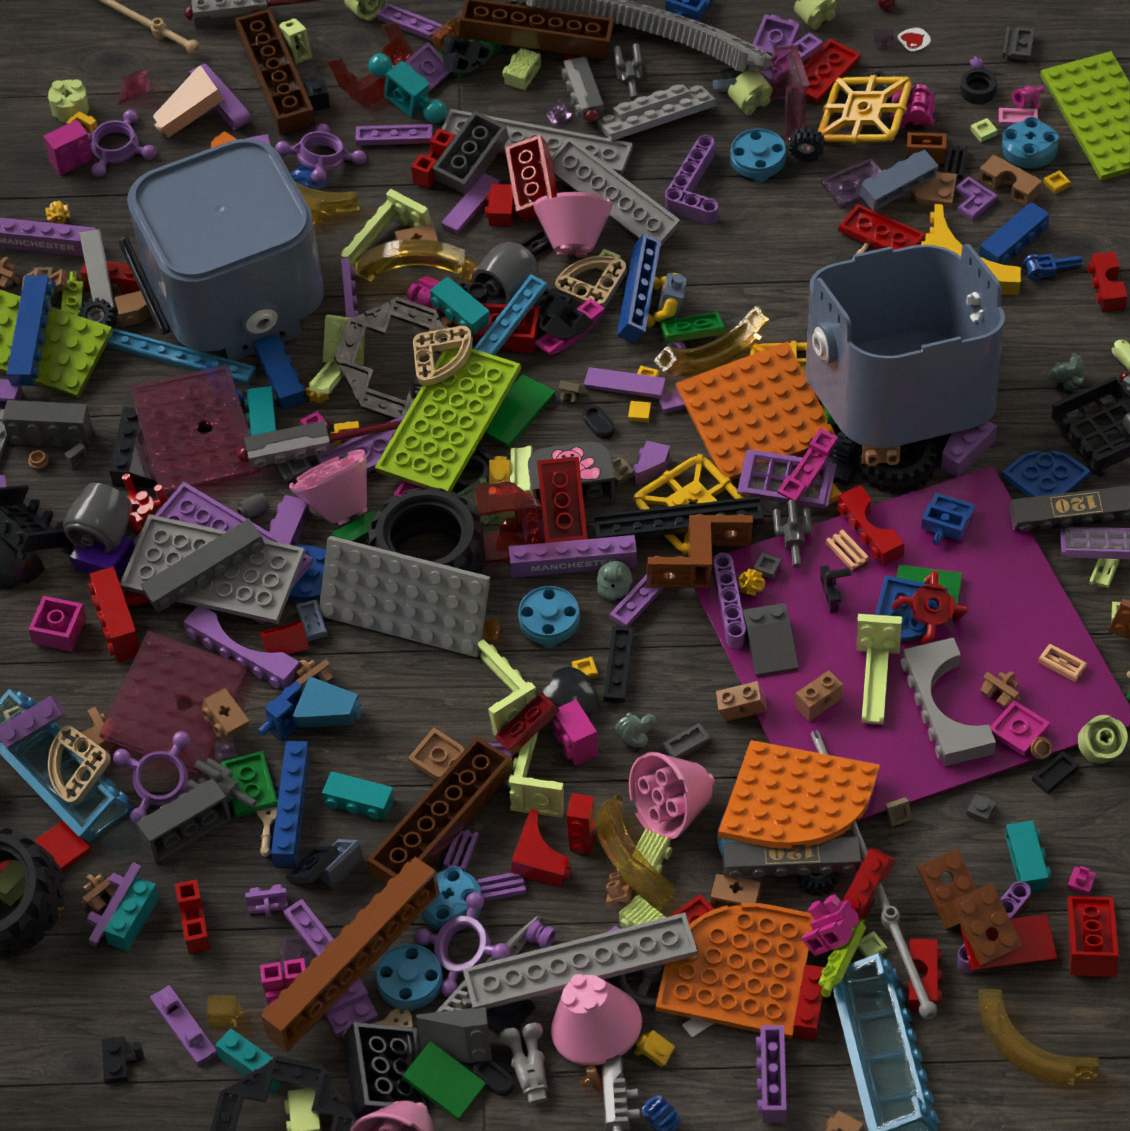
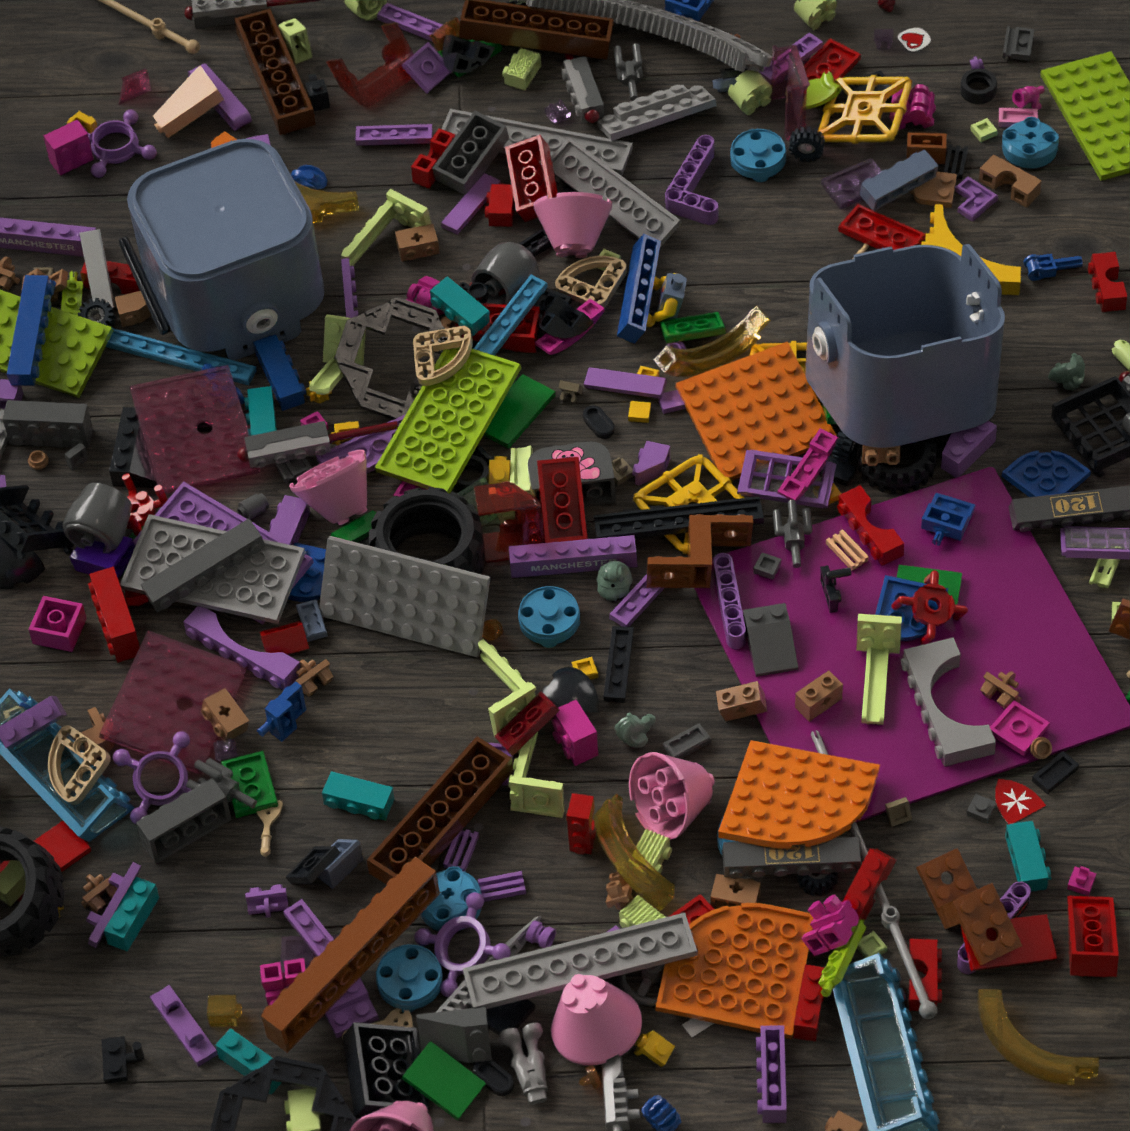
(57, 212): yellow gear -> none
(67, 99): yellowish green brick -> none
(192, 916): red arch -> none
(290, 804): blue brick -> none
(320, 163): medium lavender piece -> none
(326, 705): dark azure slope -> none
(407, 89): teal brick -> none
(413, 252): clear yellow arch -> none
(435, 754): medium nougat plate -> none
(535, 859): red arch -> none
(751, 582): yellow gear -> none
(776, 32): medium lavender plate -> none
(822, 90): none -> lime arm
(1015, 234): blue brick -> none
(1016, 800): none -> red sticker
(1057, 182): yellow tile -> none
(1060, 664): light nougat tile -> none
(1102, 727): yellowish green brick -> none

